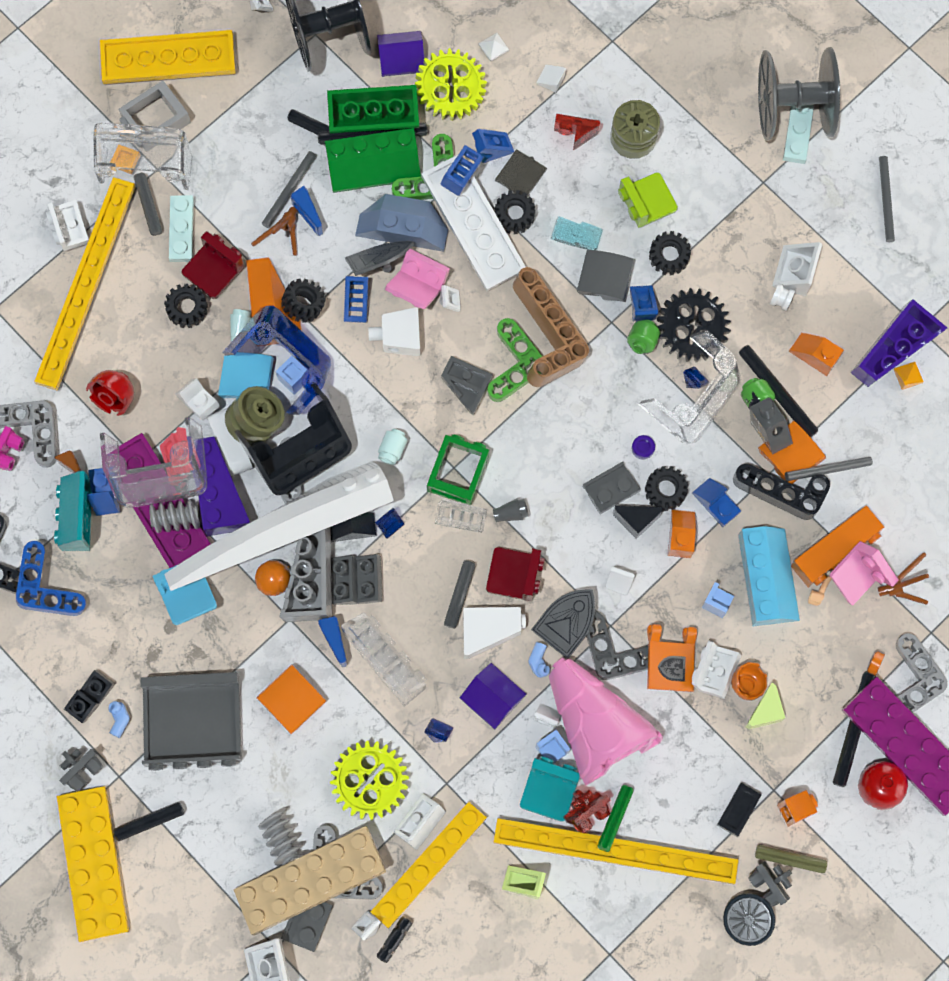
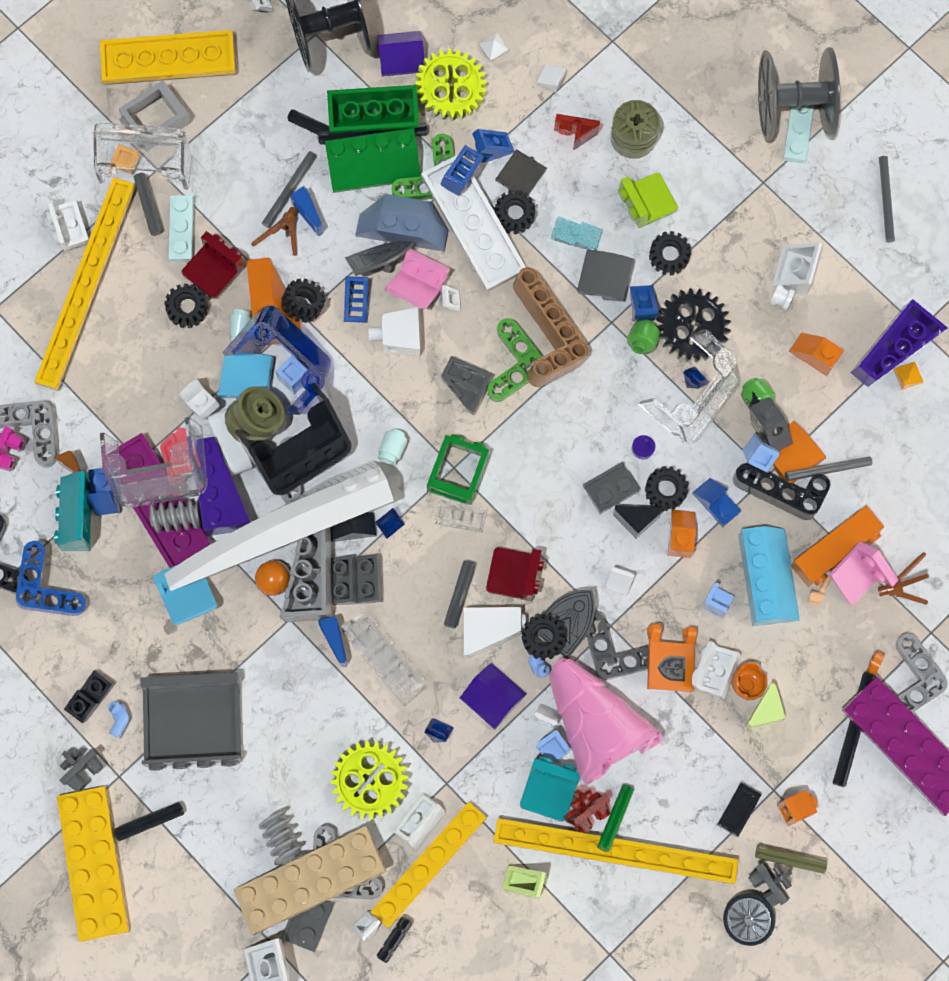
(111, 391): red cylinder -> none
(291, 699): orange slope -> none
(511, 511): dark grey cone -> none
(535, 625): none -> black tyre
(759, 453): none -> light blue panel
(780, 392): black axle -> none
(883, 785): red cylinder -> none

